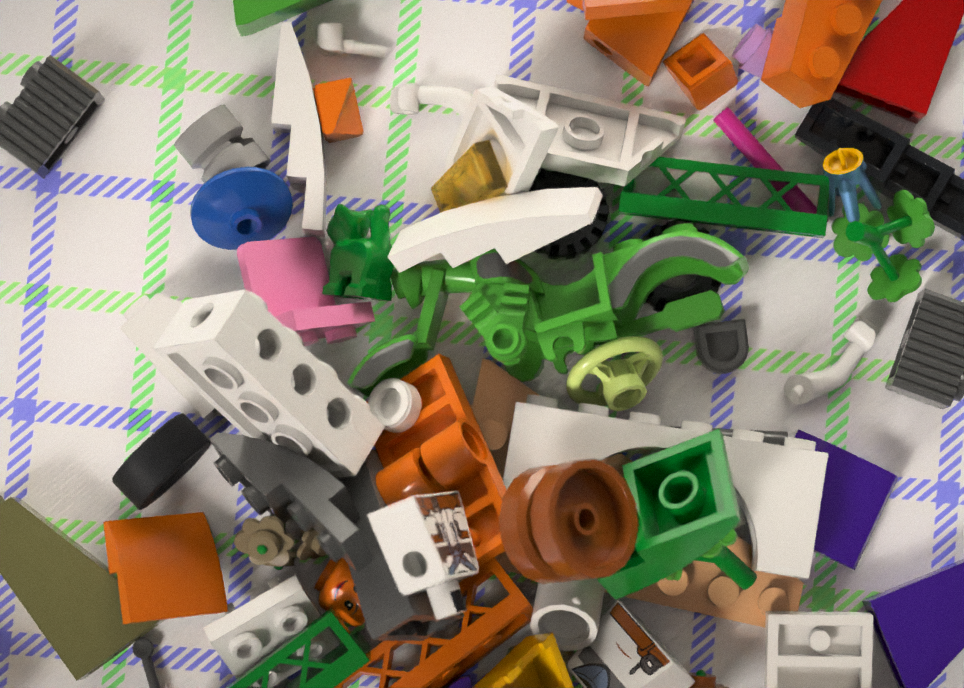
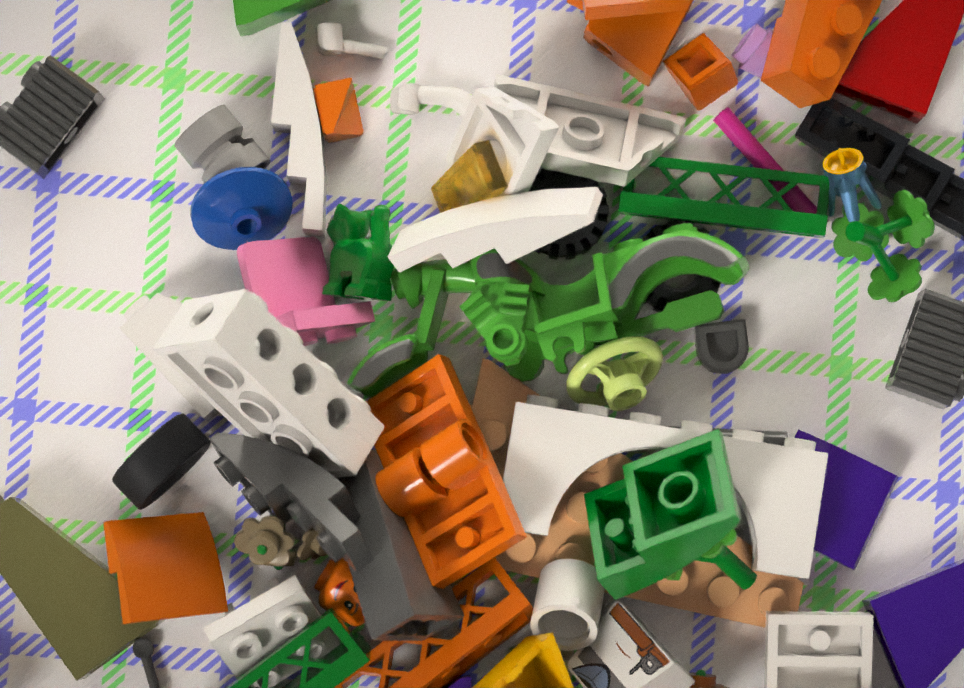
(395, 404): white tile -> none
(428, 548): white torso -> none
(568, 522): dark orange wheel -> none
(808, 386): white piece -> none

